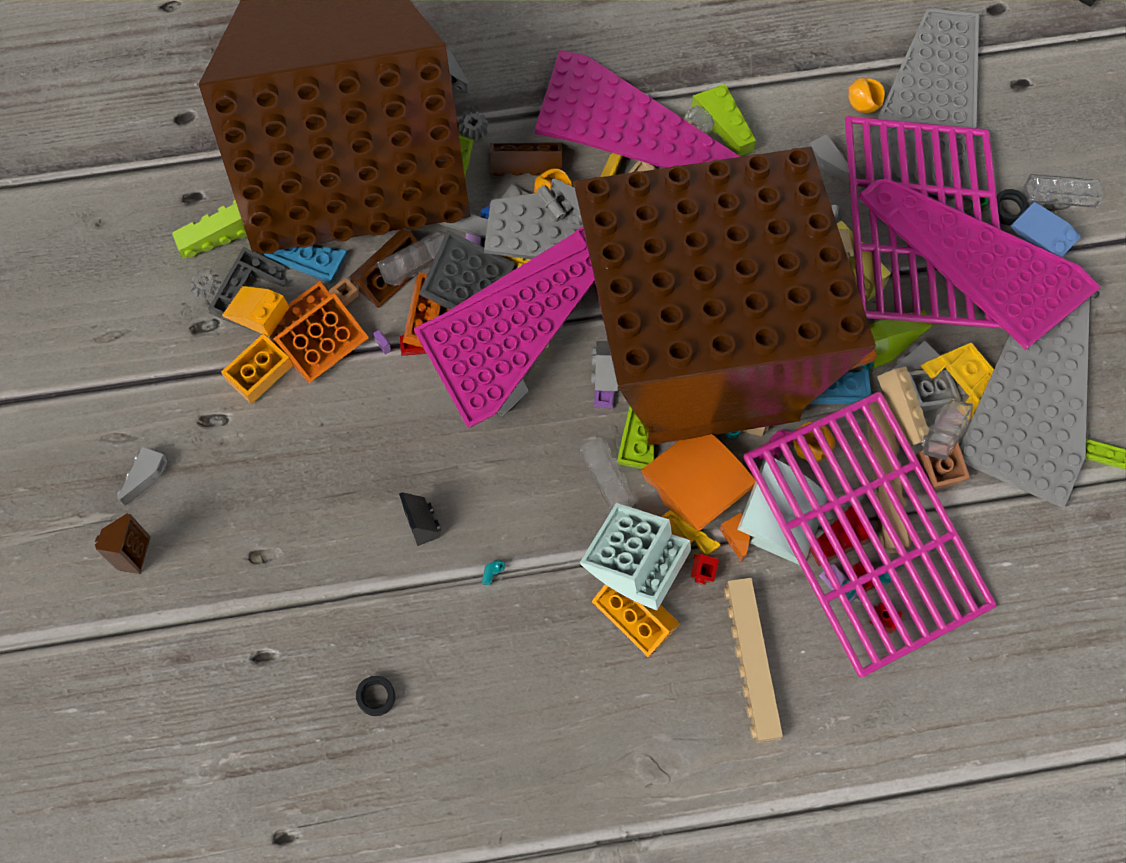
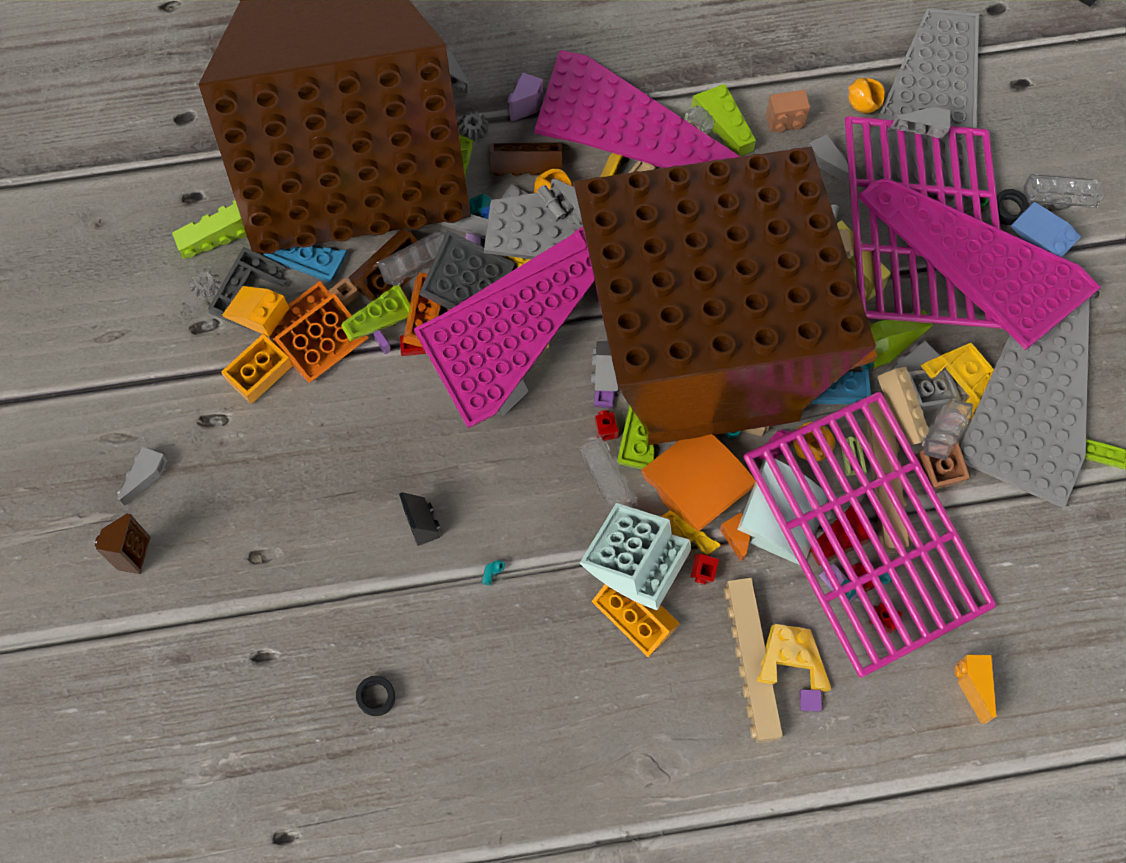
(381, 313): none -> lime wing
(478, 203): none -> teal slope
(526, 97): none -> lavender slope
(609, 431): none -> red brick
(787, 111): none -> nougat brick
(793, 648): none -> yellow wing
(810, 700): none -> medium lavender tile
(850, 440): none -> yellowish green tile
(928, 121): none -> light grey slope
(977, 683): none -> light orange slope

